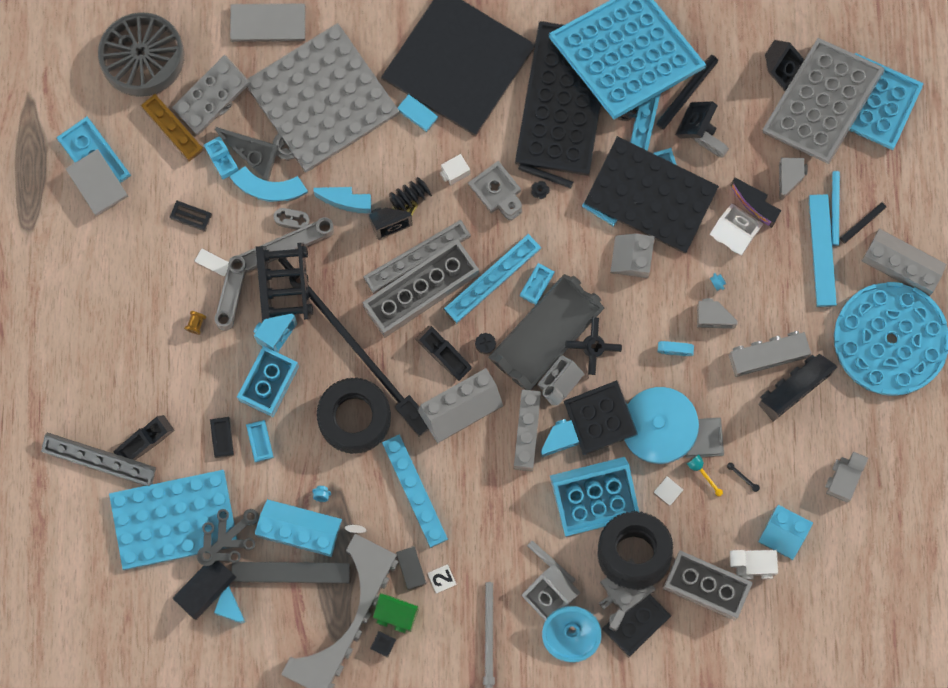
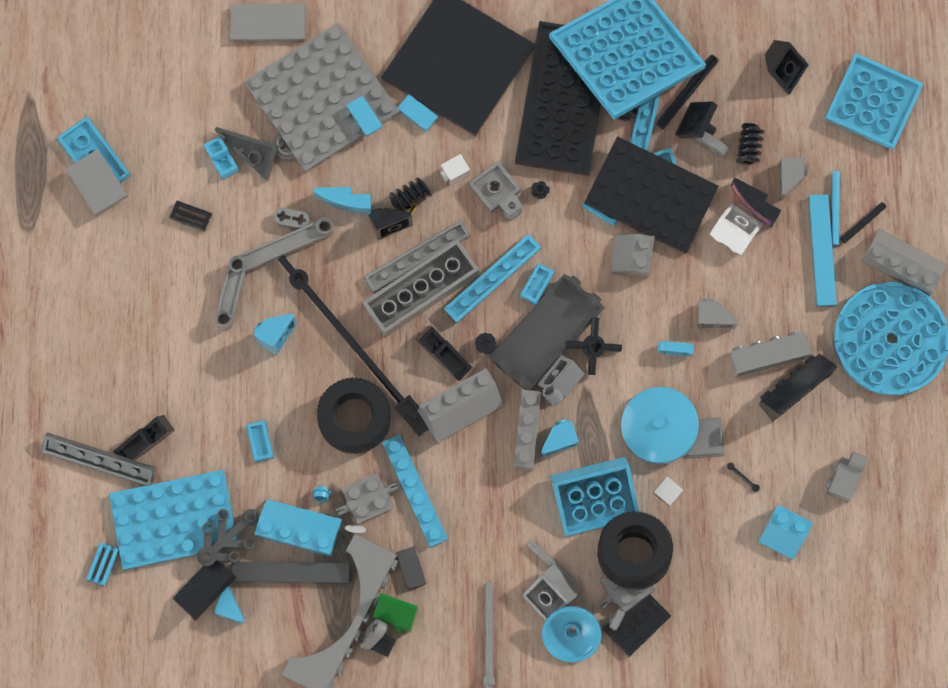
(95, 562): none -> medium azure tile
(141, 54): dark grey piece -> none
(172, 127): pearl gold plate -> none
(195, 322): pearl gold bush -> none
(211, 95): light grey plate -> none
(212, 262): white sticker -> none
(222, 437): black tile -> none
(265, 275): black fence -> none
(268, 190): medium azure tile -> none
(268, 381): medium azure brick -> none
(364, 116): none -> medium azure tile
(367, 498): none -> light grey plate
(372, 634): none -> light grey beam
(442, 578): white sticker -> none
(545, 175): black bar -> none
(600, 417): black plate -> none
(697, 465): hinge -> none
(707, 585): light grey brick -> none
(718, 281): medium azure plate -> none
(749, 144): none -> black piece
(754, 563): white hinge -> none
(823, 100): light grey plate -> none

